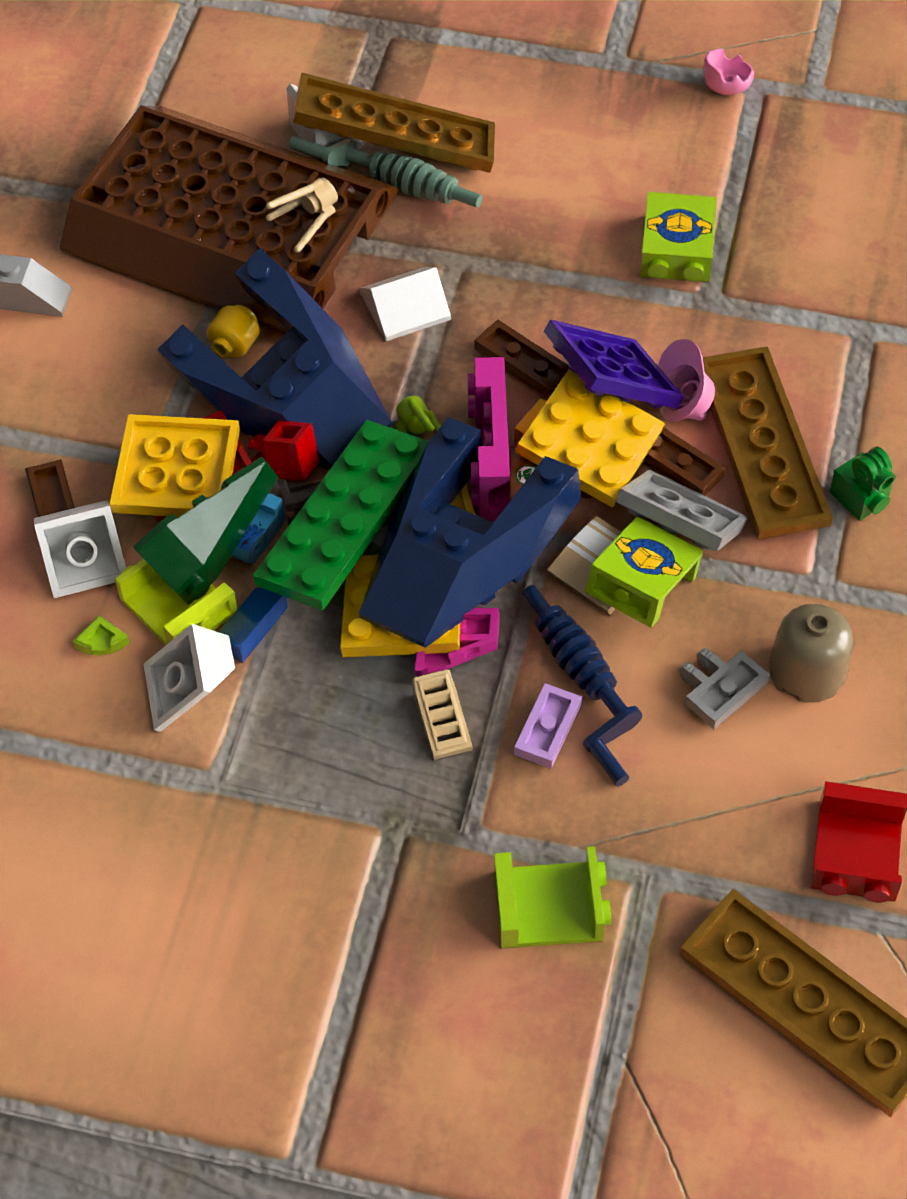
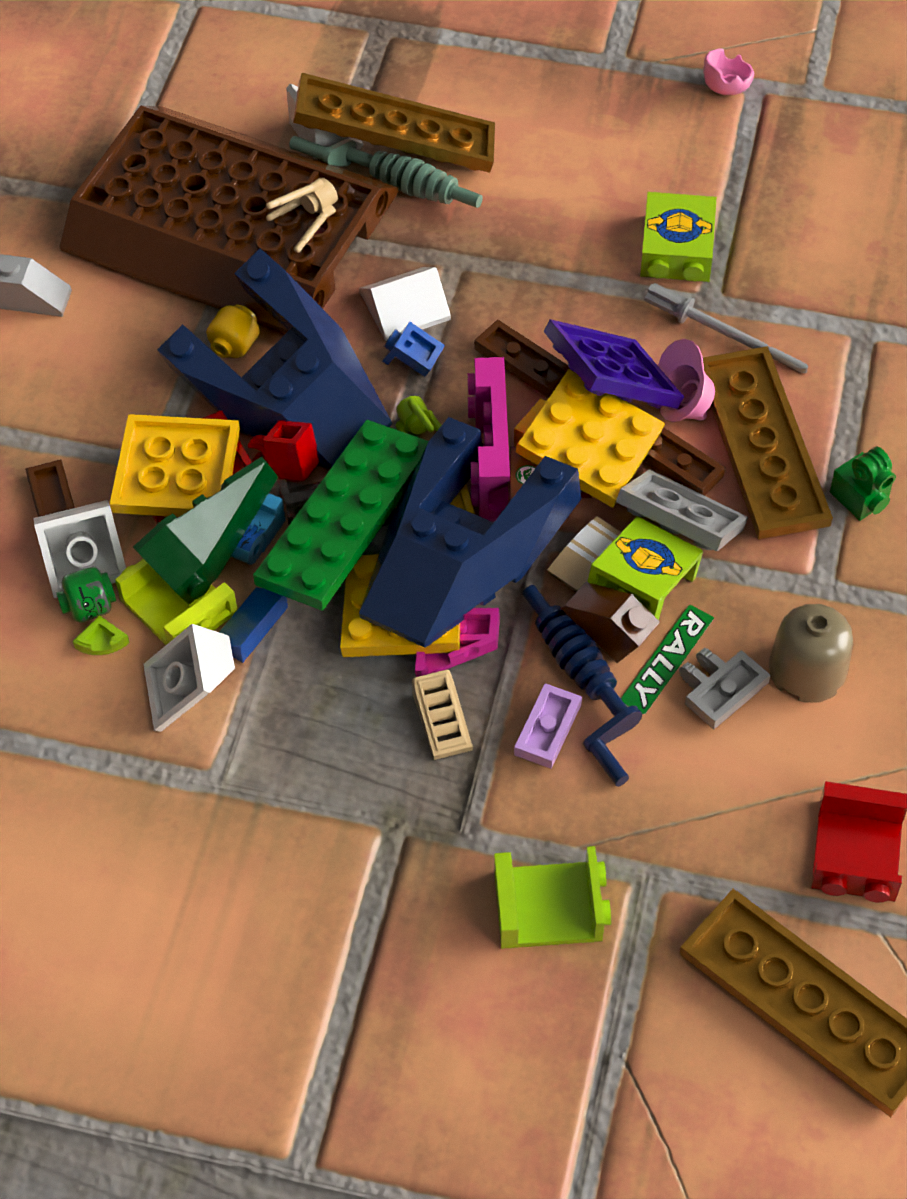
(86, 594): none -> green head
(413, 348): none -> blue bracket
(611, 618): none -> reddish brown slope
(667, 659): none -> sticker
(683, 308): none -> light grey piece

